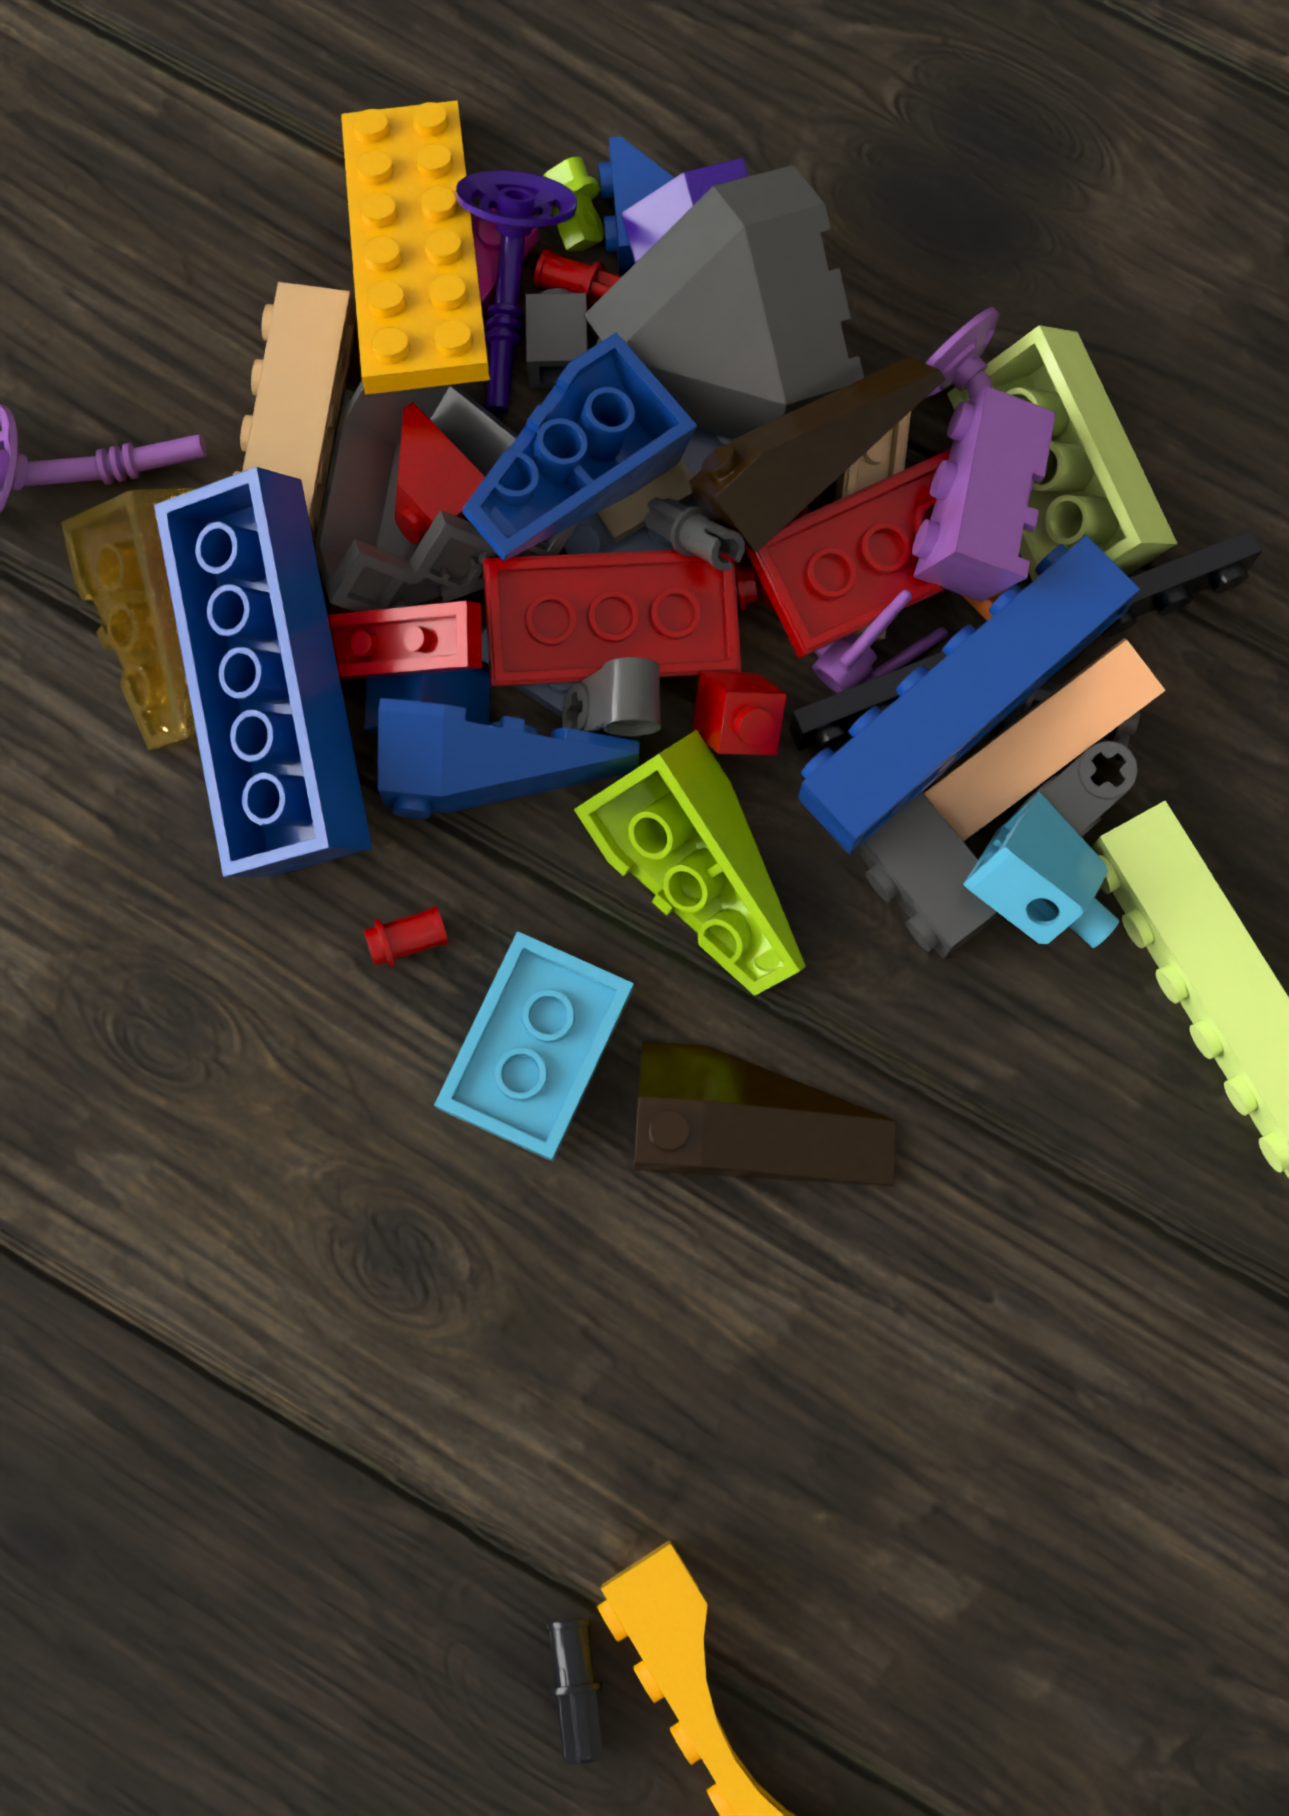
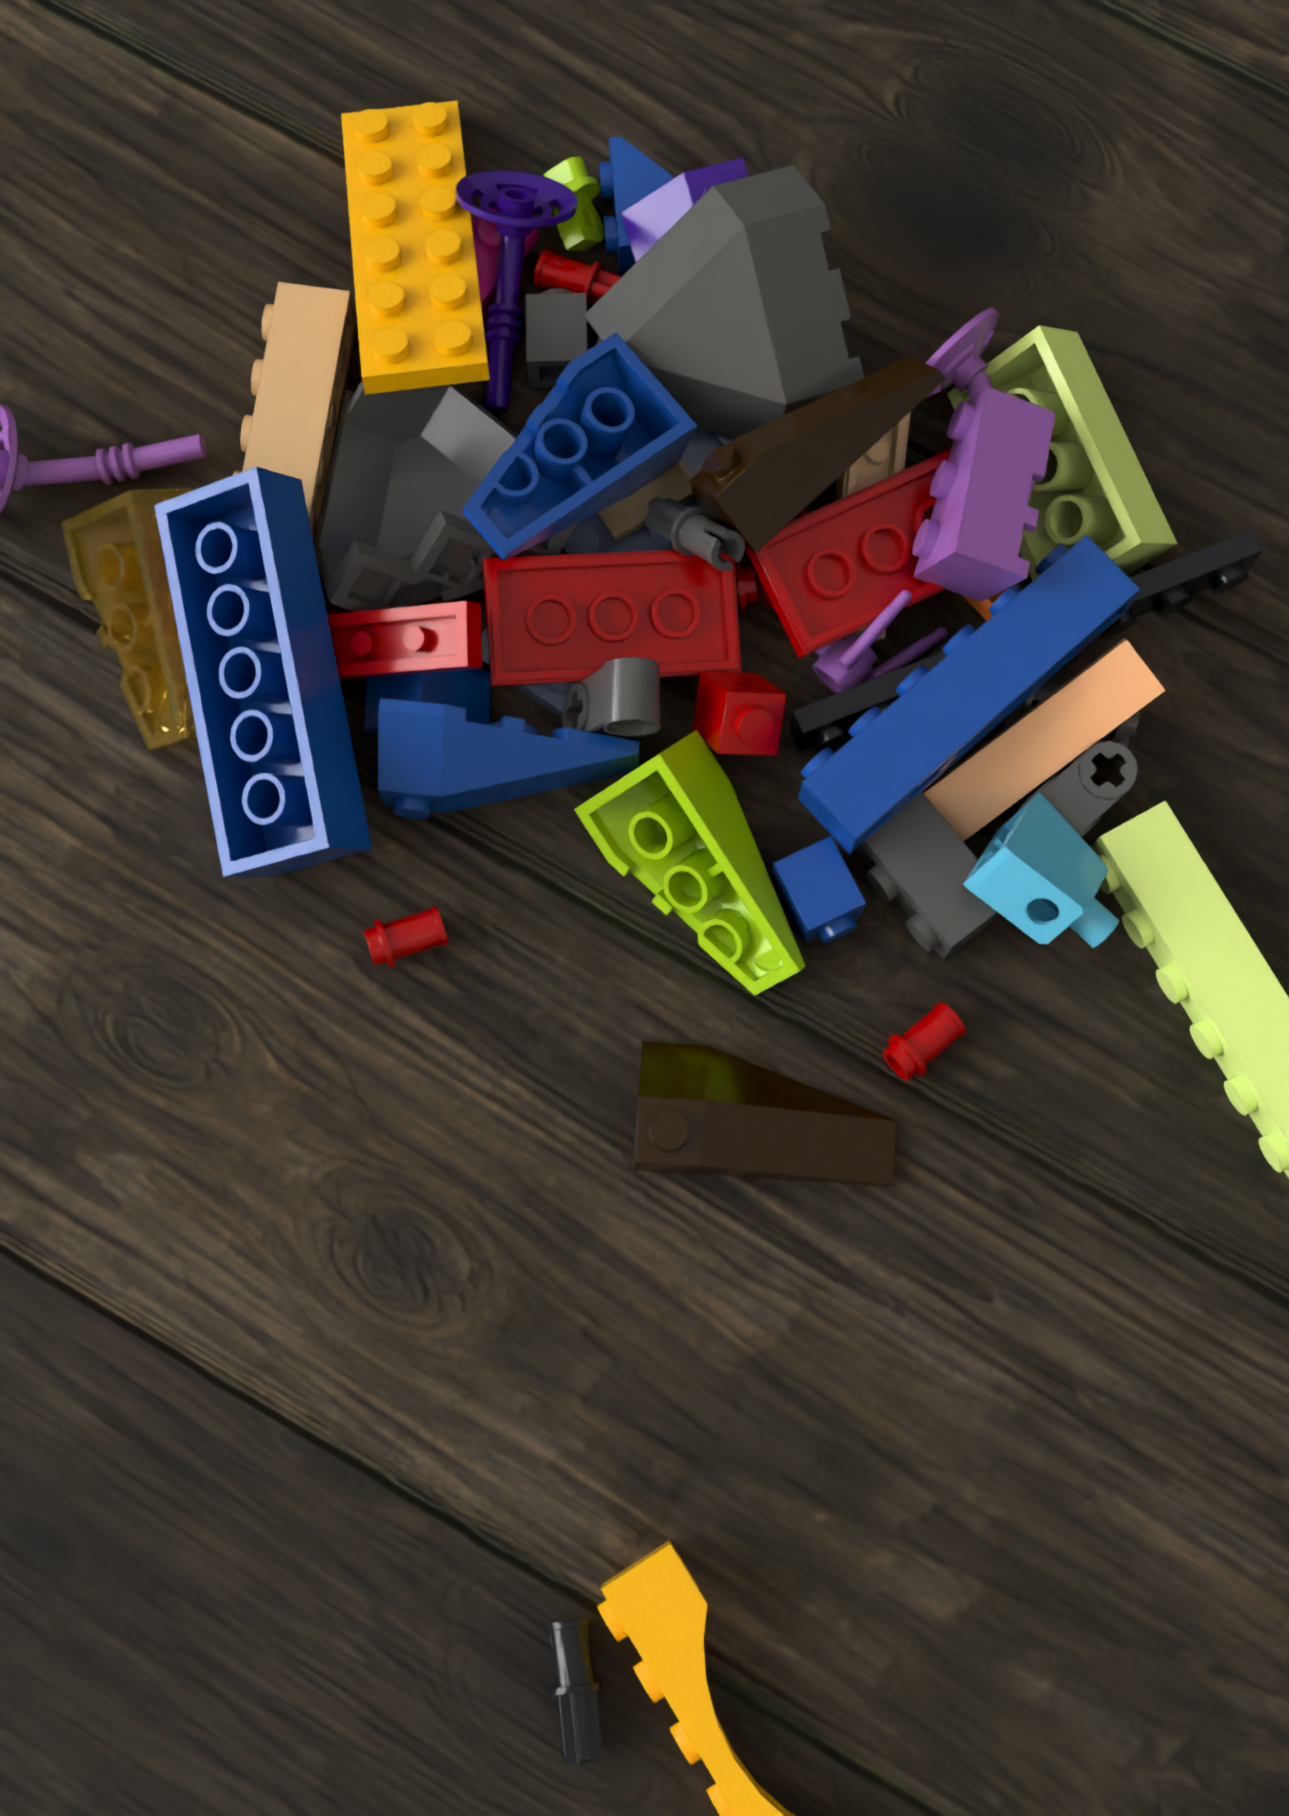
(429, 476): red slope -> none
(534, 1046): medium azure plate -> none
(818, 892): none -> blue brick
(923, 1042): none -> red pin

